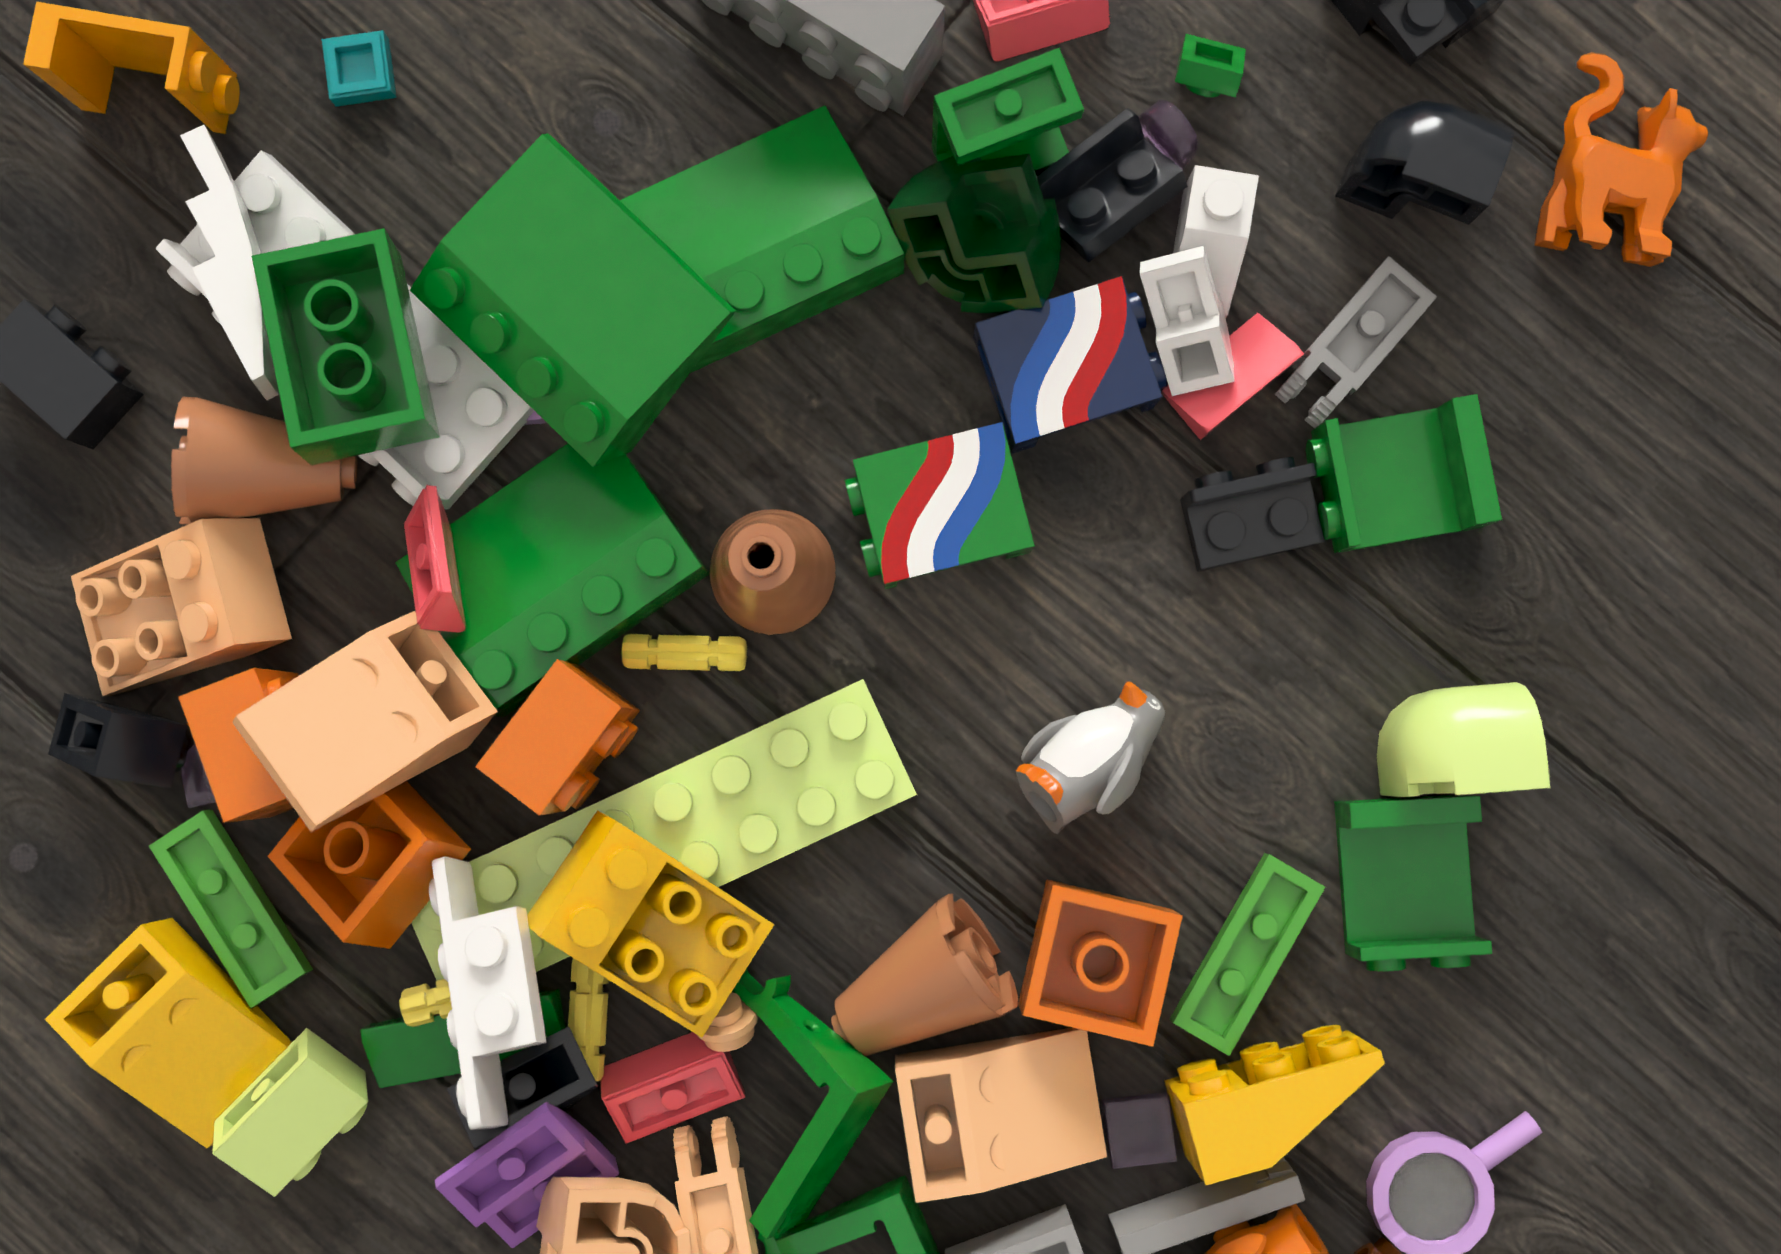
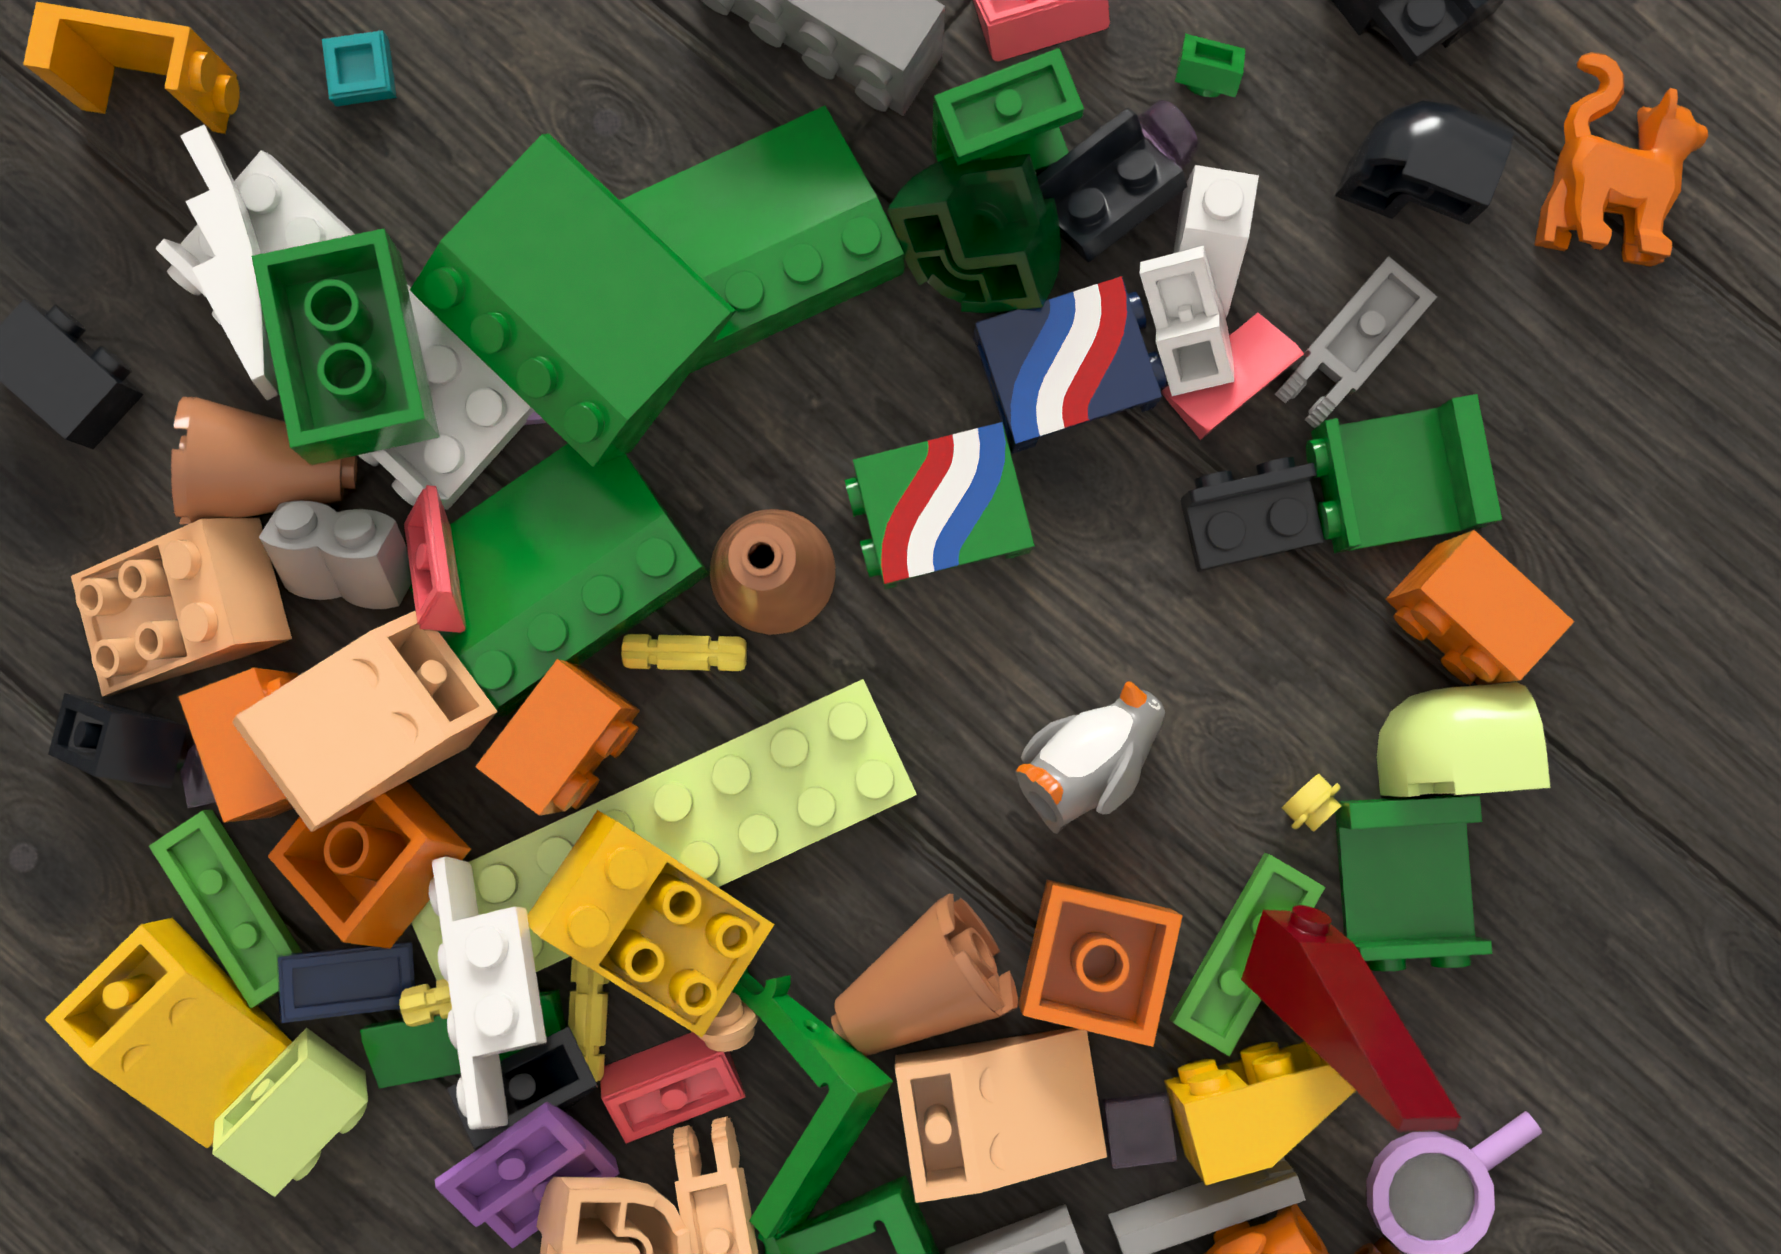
(338, 554): none -> light grey brick
(343, 981): none -> dark blue tile
(1313, 803): none -> light yellow plate
(1339, 1009): none -> dark red wedge
(1477, 611): none -> orange brick

